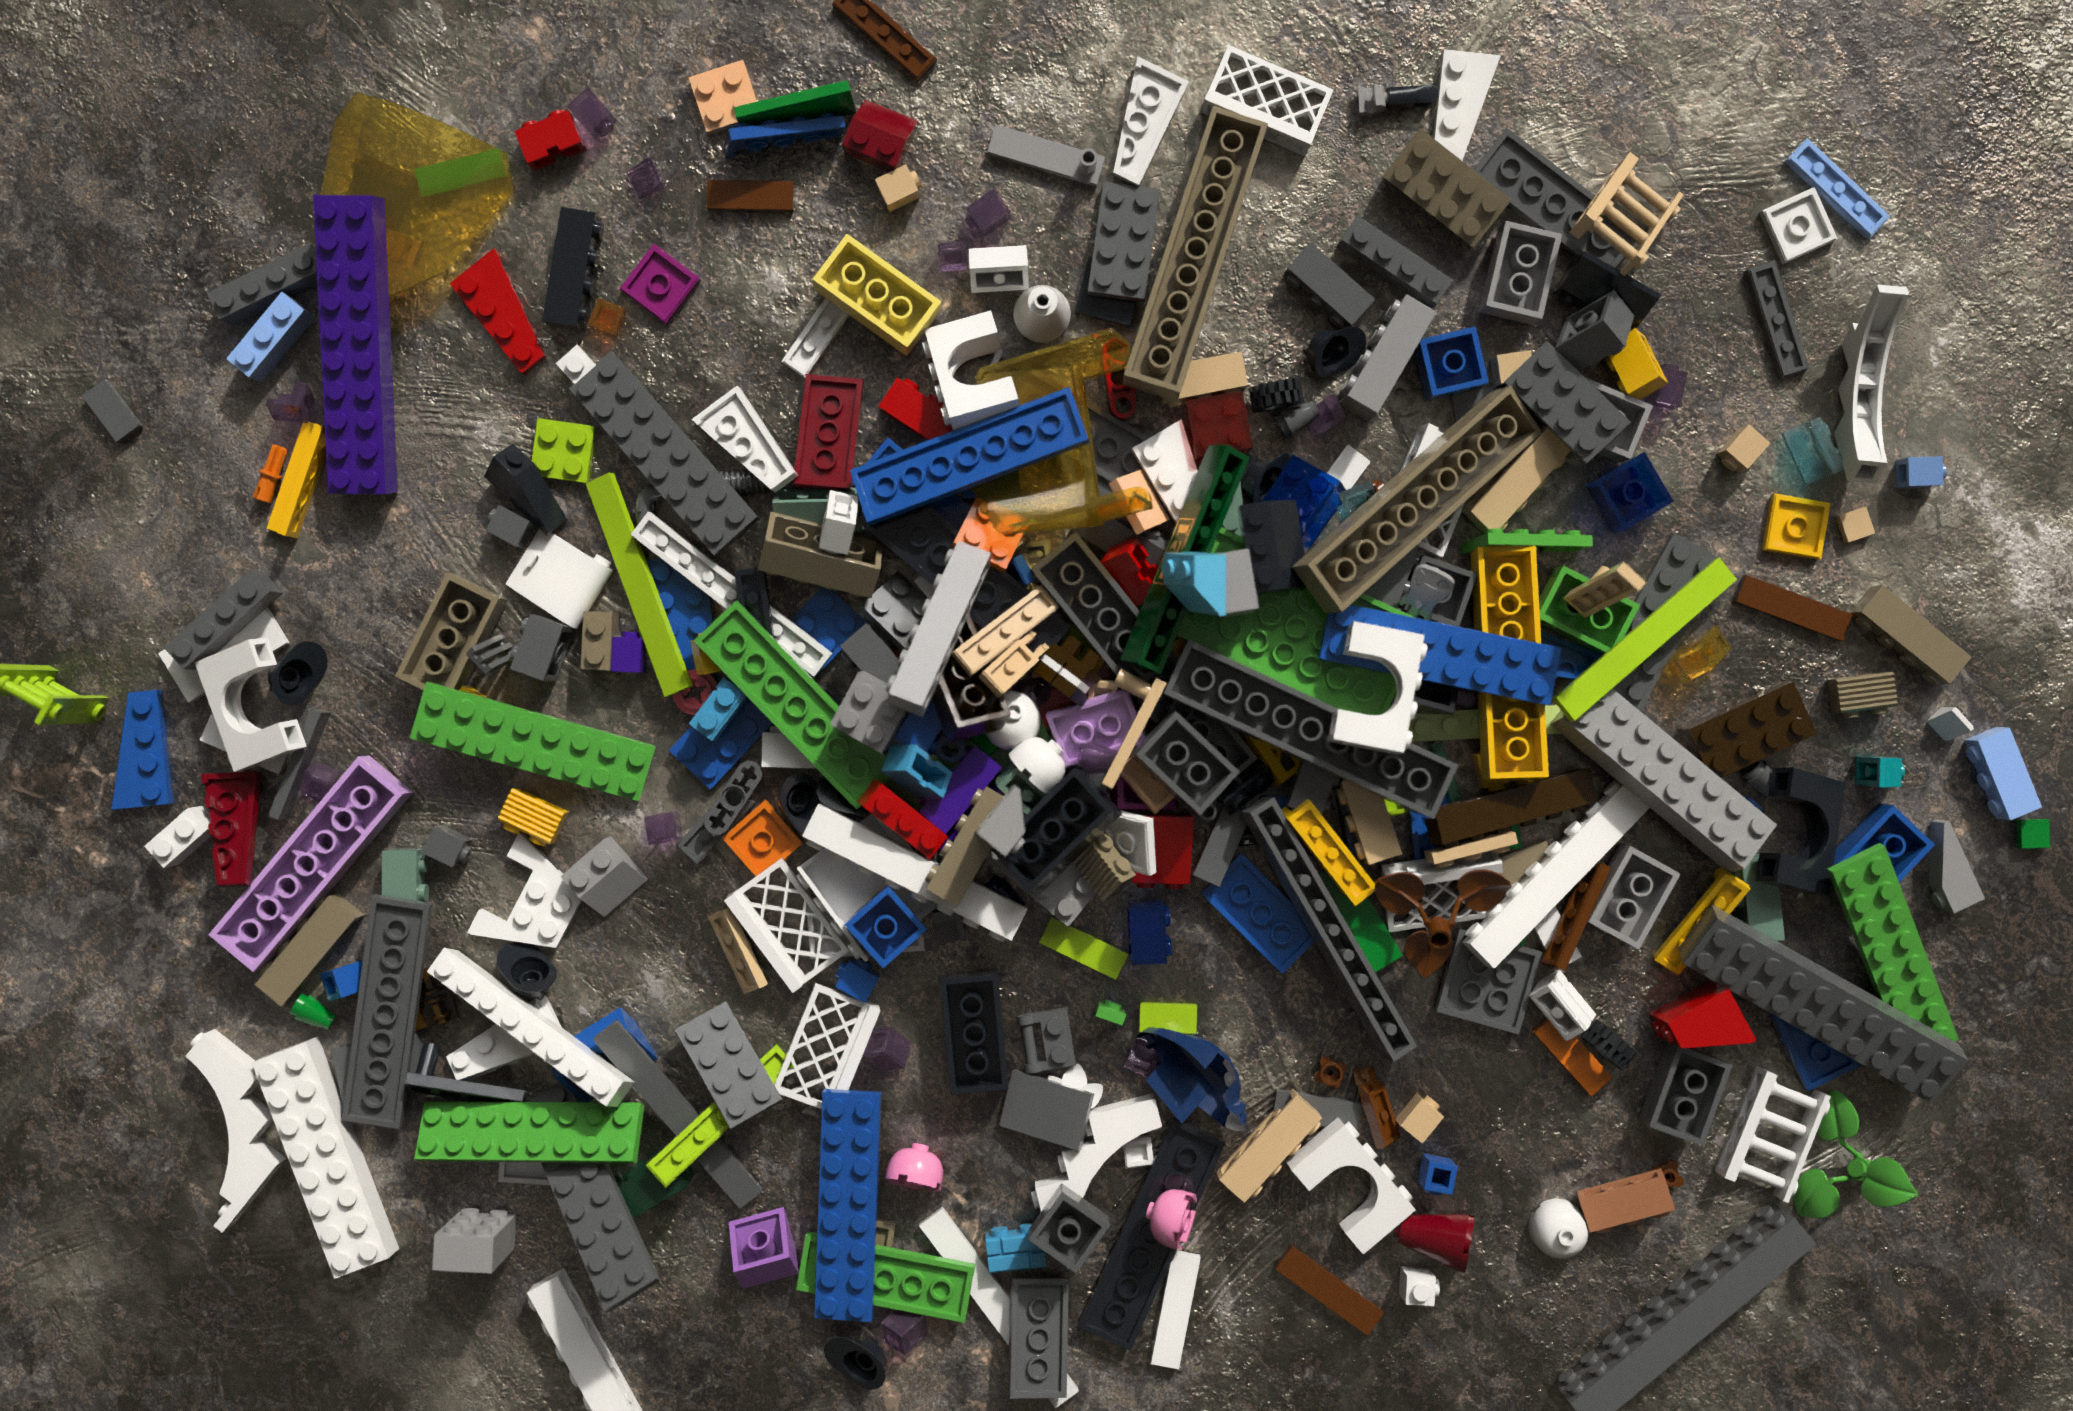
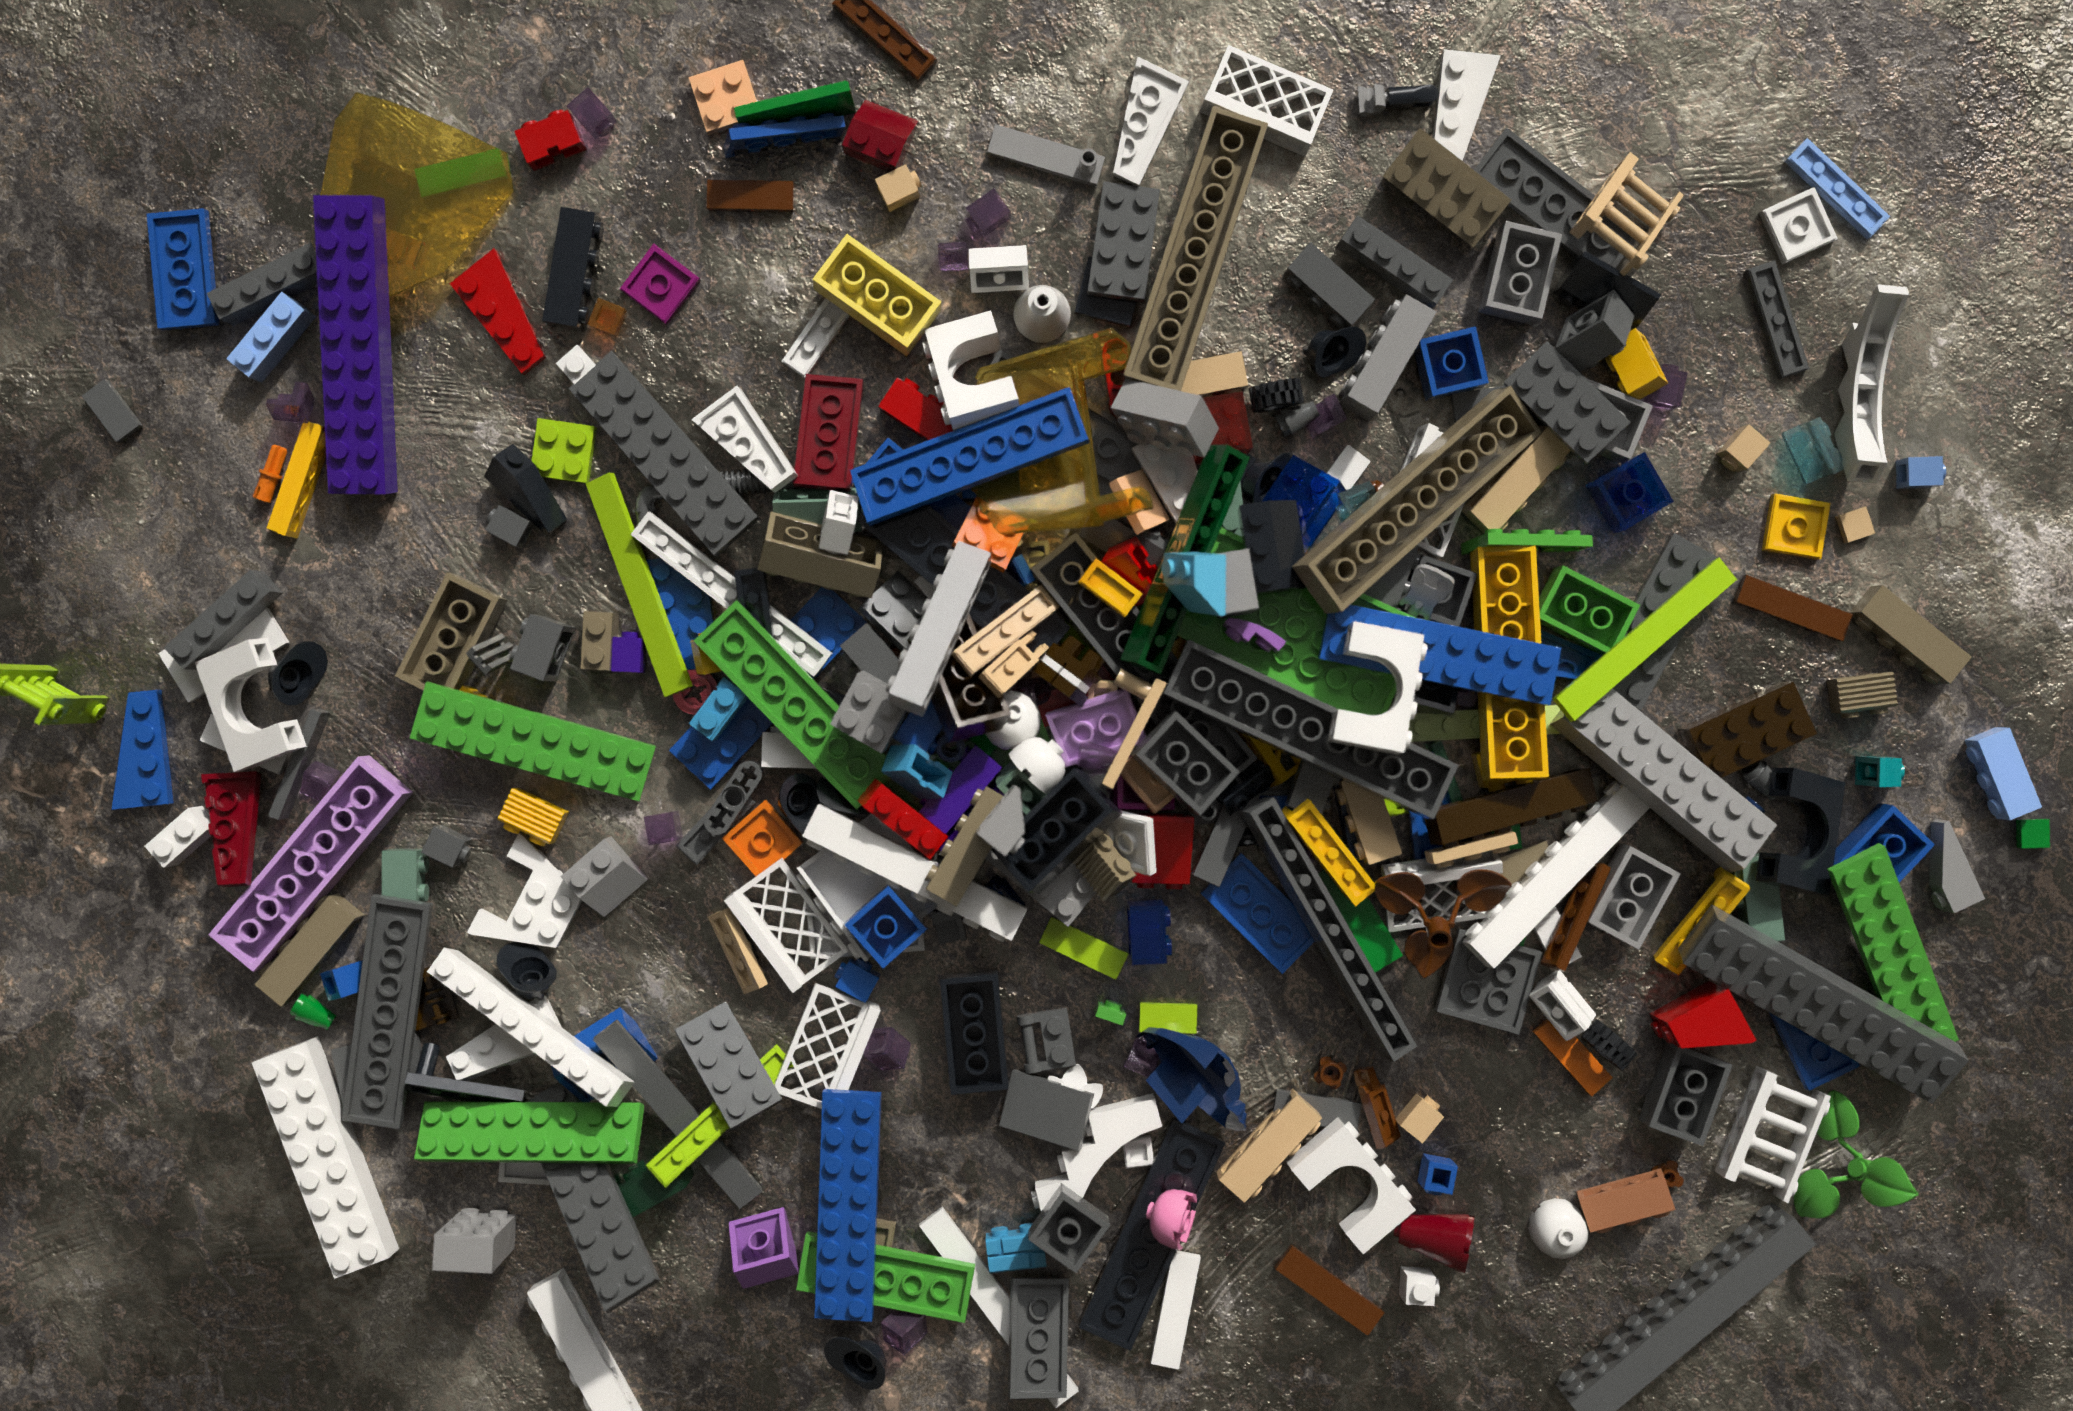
(182, 268): none -> blue plate
(250, 1158): white arch -> none
(560, 577): white door -> none
(646, 178): clear purple slope -> none
(915, 1168): bright pink cylinder -> none
(1109, 587): none -> yellow tile
(1165, 418): none -> light grey brick
(1243, 630): none -> medium lavender slope
(1506, 364): tan brick -> none
(1604, 589): tan piece -> none
(1699, 654): clear yellow slope -> none
(1949, 723): white slope -> none

